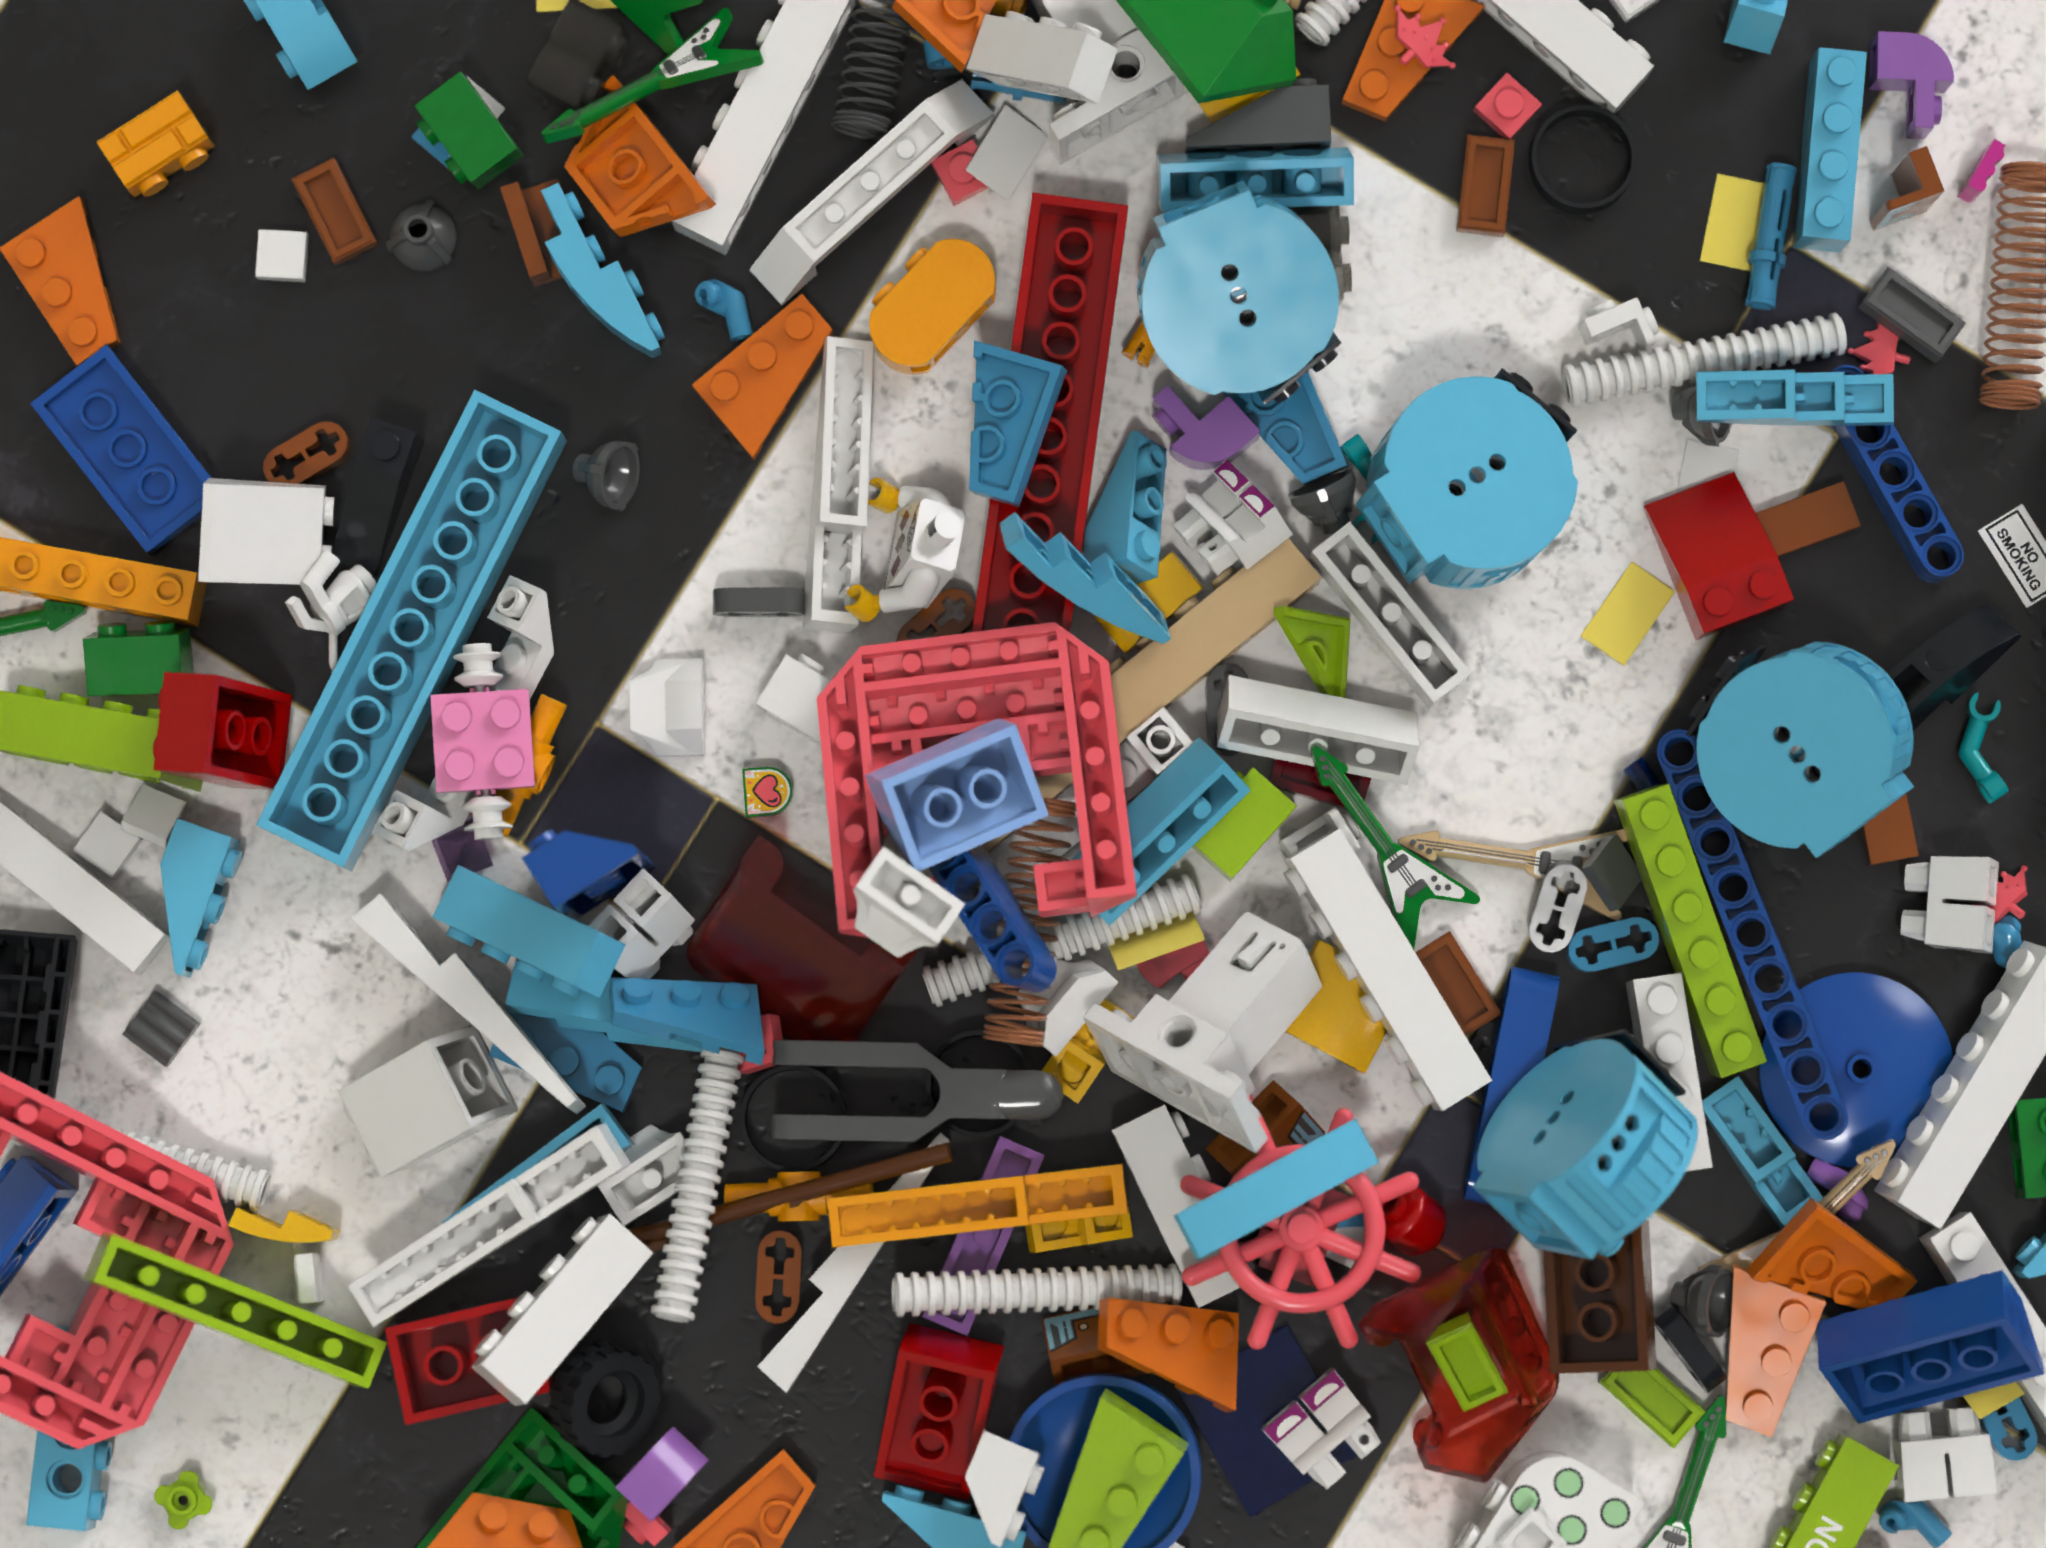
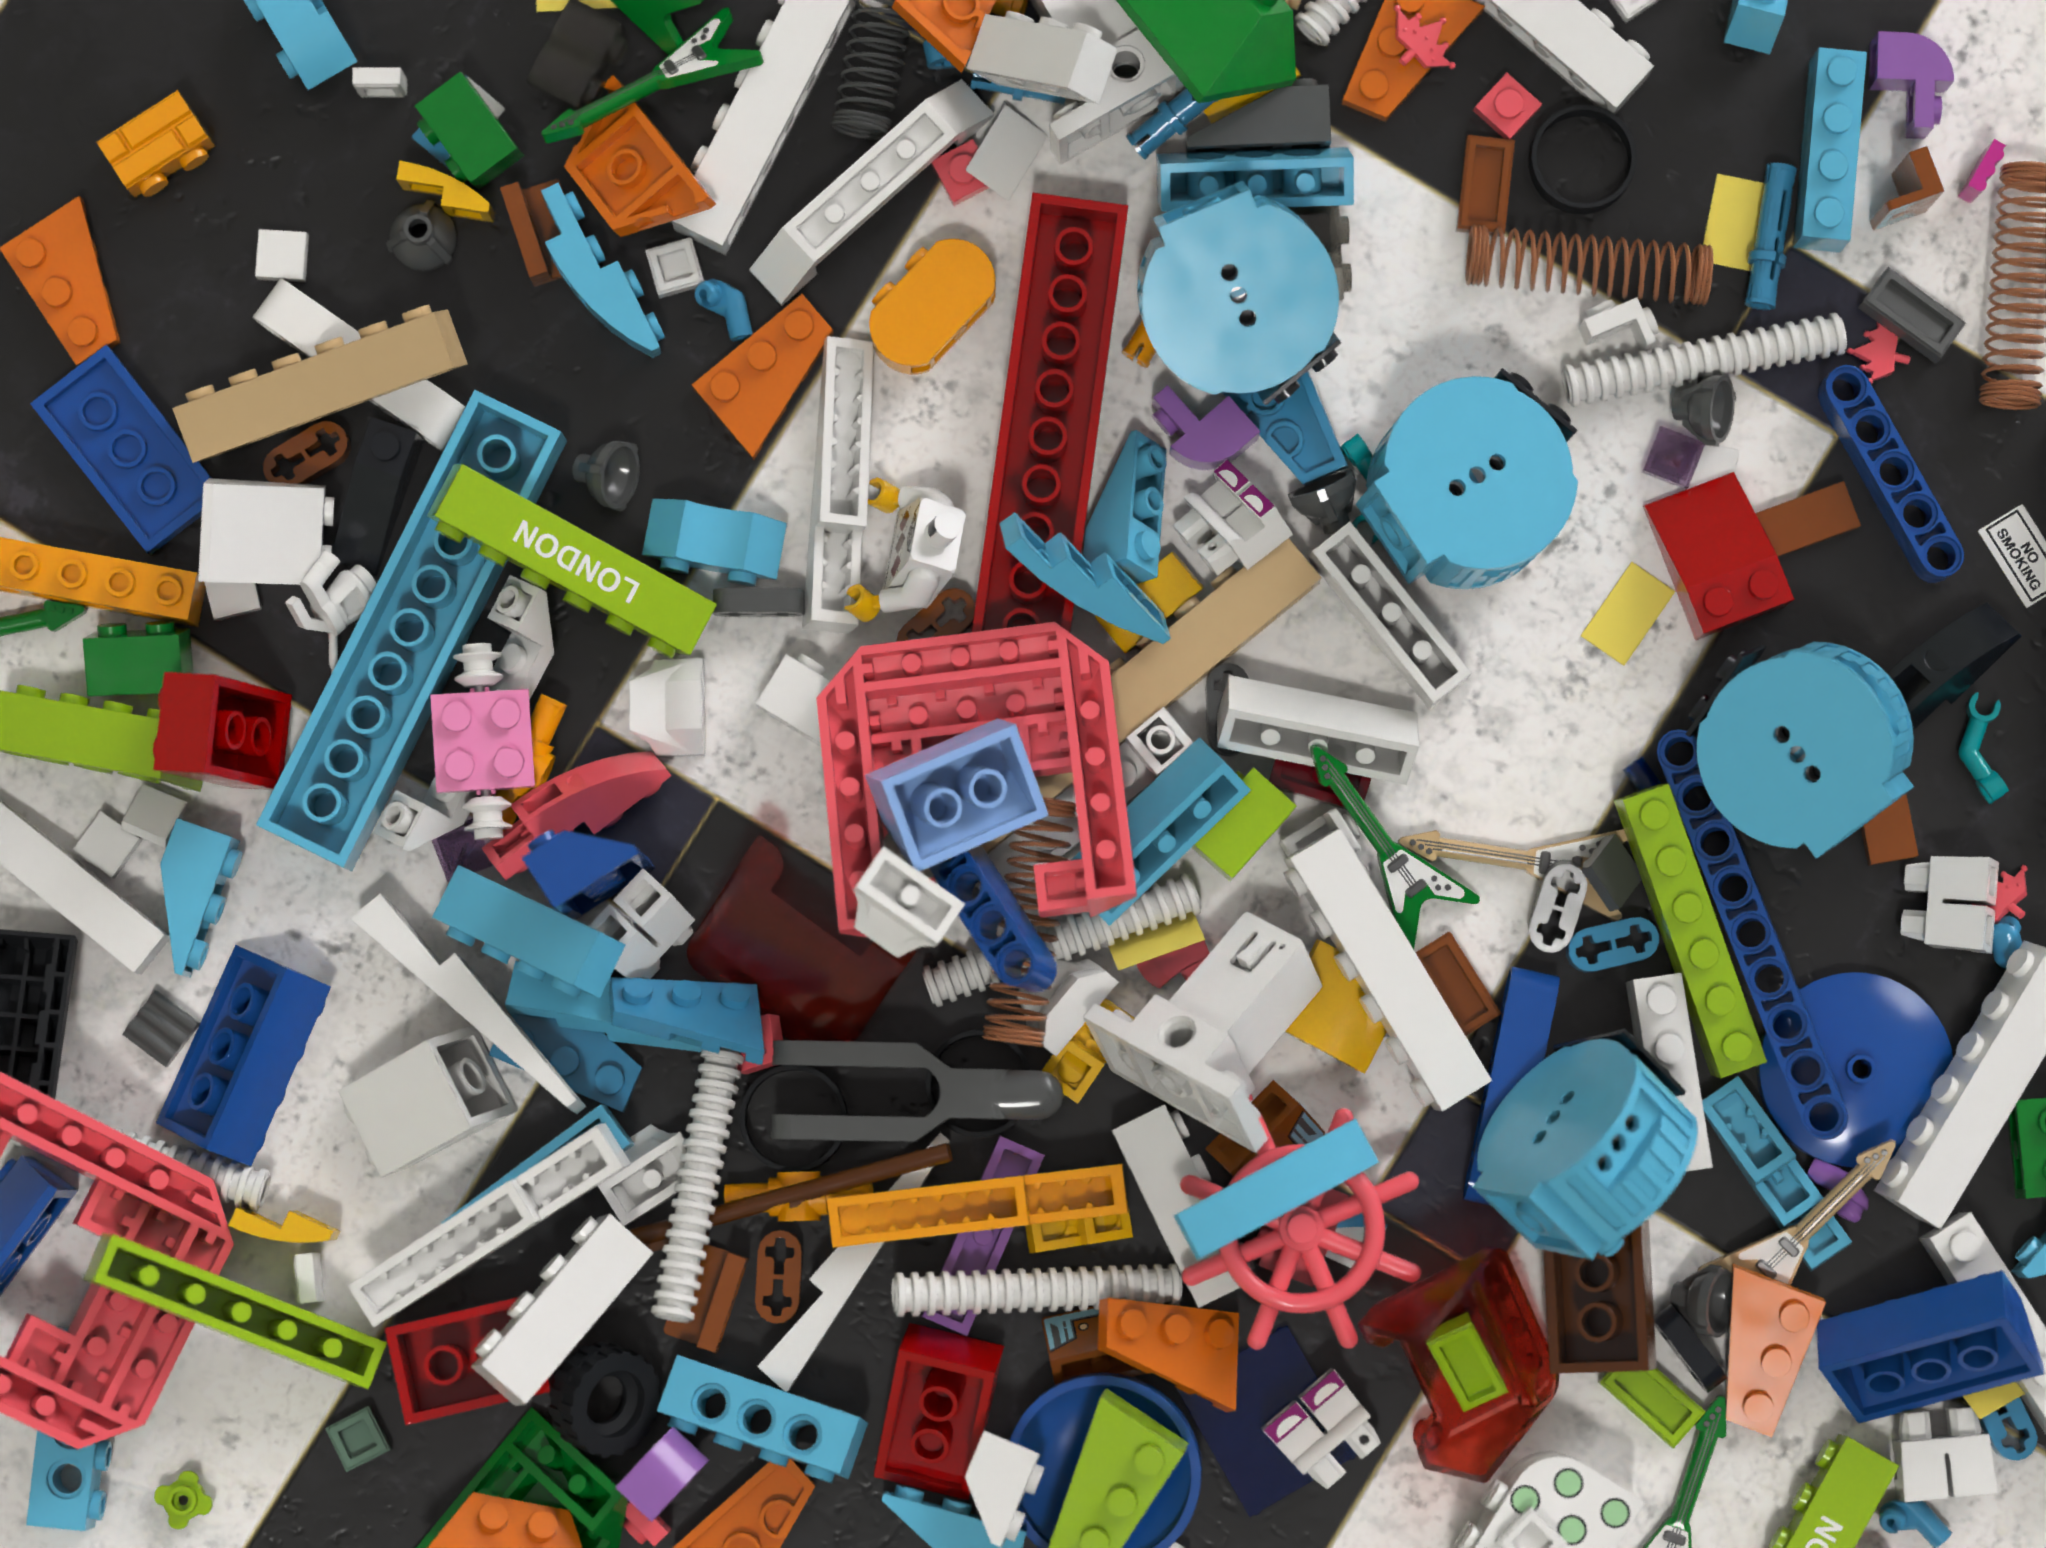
(232, 599): none -> white tile
(243, 1056): none -> blue slope
(306, 324): none -> white beam
(319, 385): none -> tan brick
(334, 211): dark orange tile -> none
(358, 1438): none -> sand green tile
(379, 82): none -> white tile
(457, 197): none -> yellow slope
(571, 560): none -> lime brick
(587, 794): none -> coral slope
(674, 267): none -> white tile
(694, 1383): none -> medium azure brick
(714, 540): none -> medium azure brick
(716, 1299): none -> dark orange panel
(766, 792): tile -> none
(1012, 412): dark azure wing -> none
(1166, 122): none -> dark azure pin
(1320, 644): lime tile -> none
(1414, 1222): red head -> none
(1480, 254): none -> nougat piece
(1673, 457): none -> clear purple tile
(1795, 398): medium azure slope -> none
(1831, 1260): orange wing -> none

